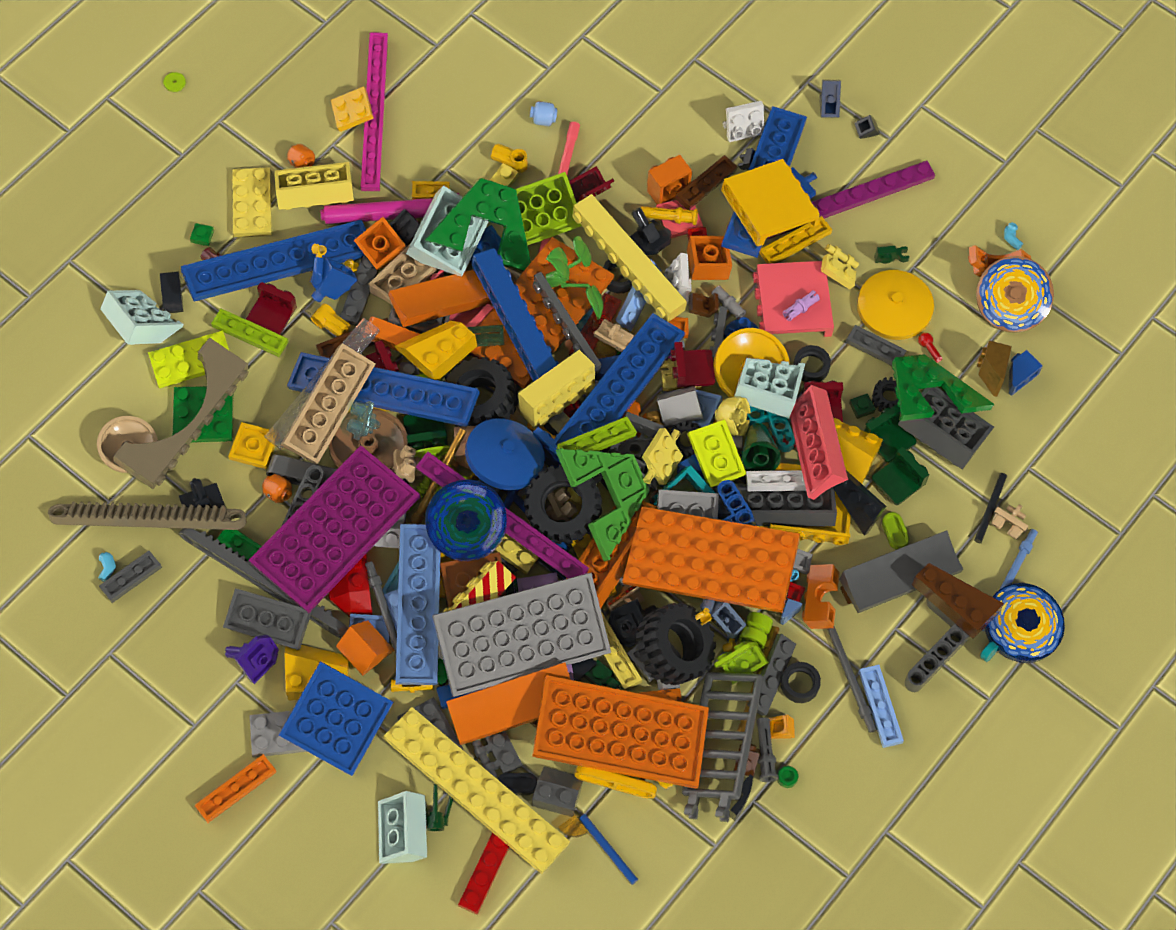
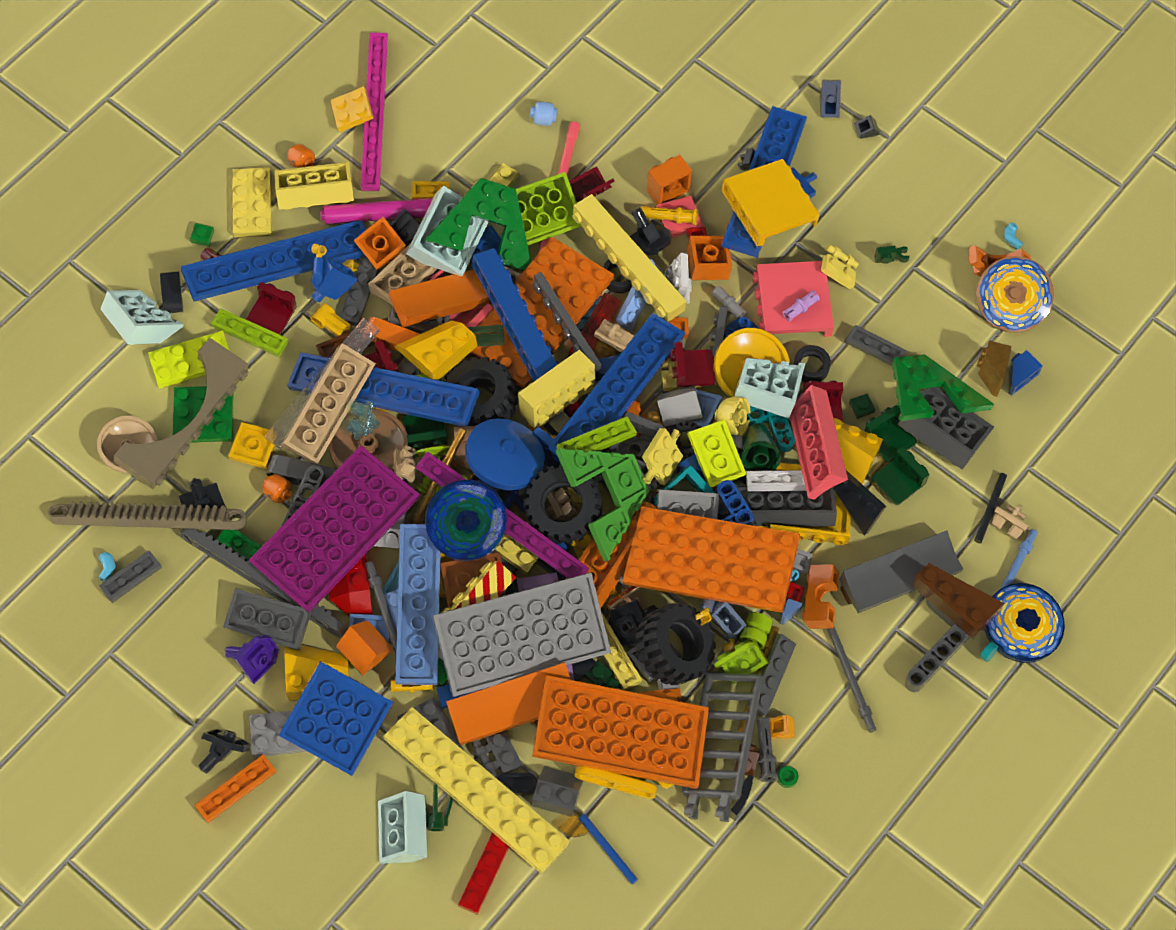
(174, 87): lime wheel -> none
(222, 746): none -> black piece
(510, 157): yellow piece -> none
(560, 276): bright green plant -> none
(703, 305): reddish brown bracket -> none
(706, 182): reddish brown plate -> none
(744, 121): white plate -> none
(795, 241): yellow plate -> none
(800, 667): black tyre -> none
(872, 190): magenta plate -> none
(879, 389): black tyre -> none
(881, 706): light blue plate -> none
(895, 304): yellow dish -> none
(895, 530): lime tile -> none
(926, 340): red bar -> none

